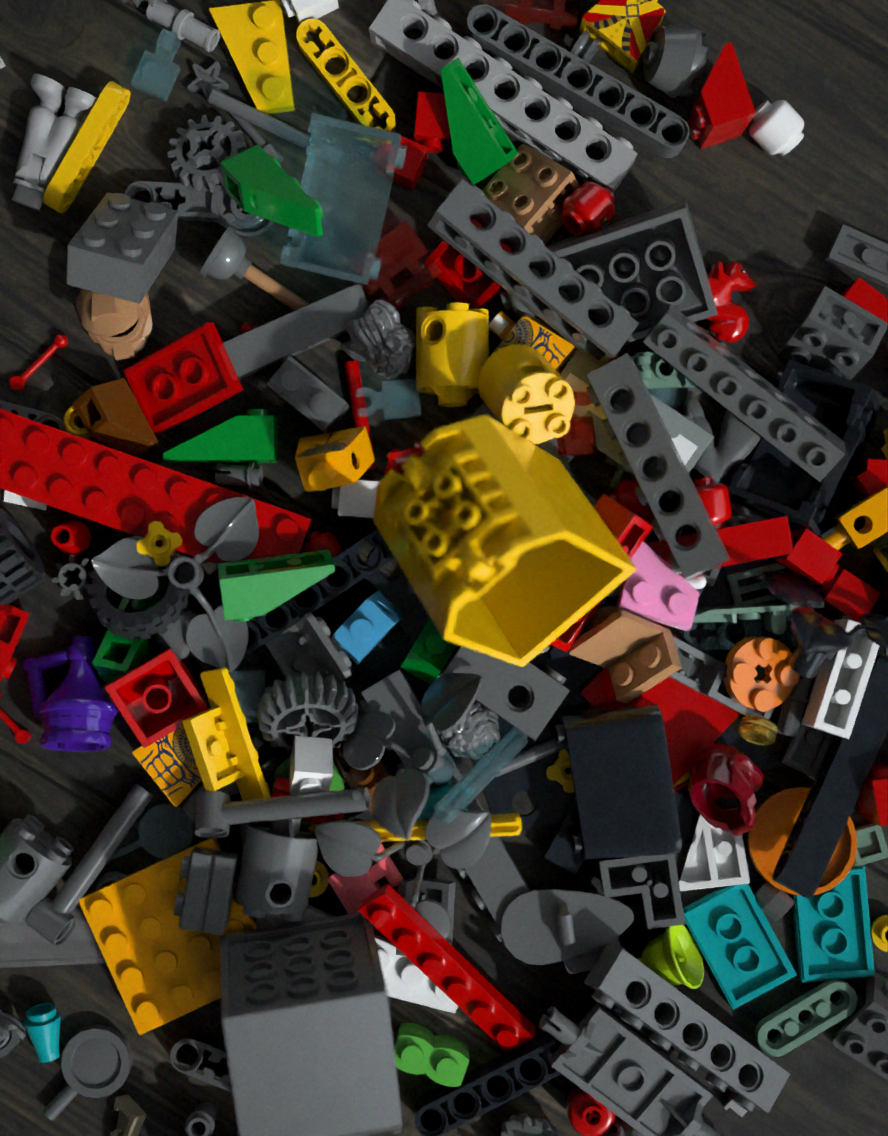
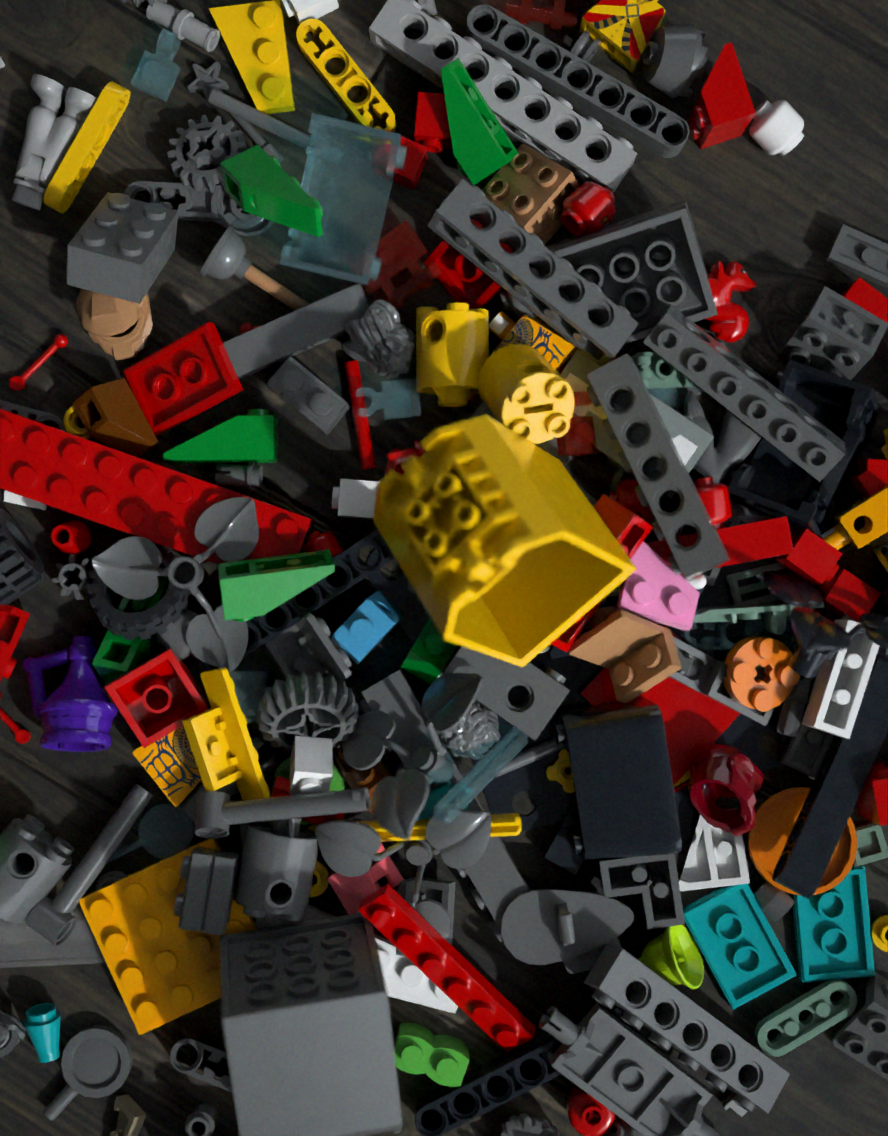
(160, 554): yellow plate -> none
(327, 458): light orange torso -> none
(758, 730): clear yellow tile -> none

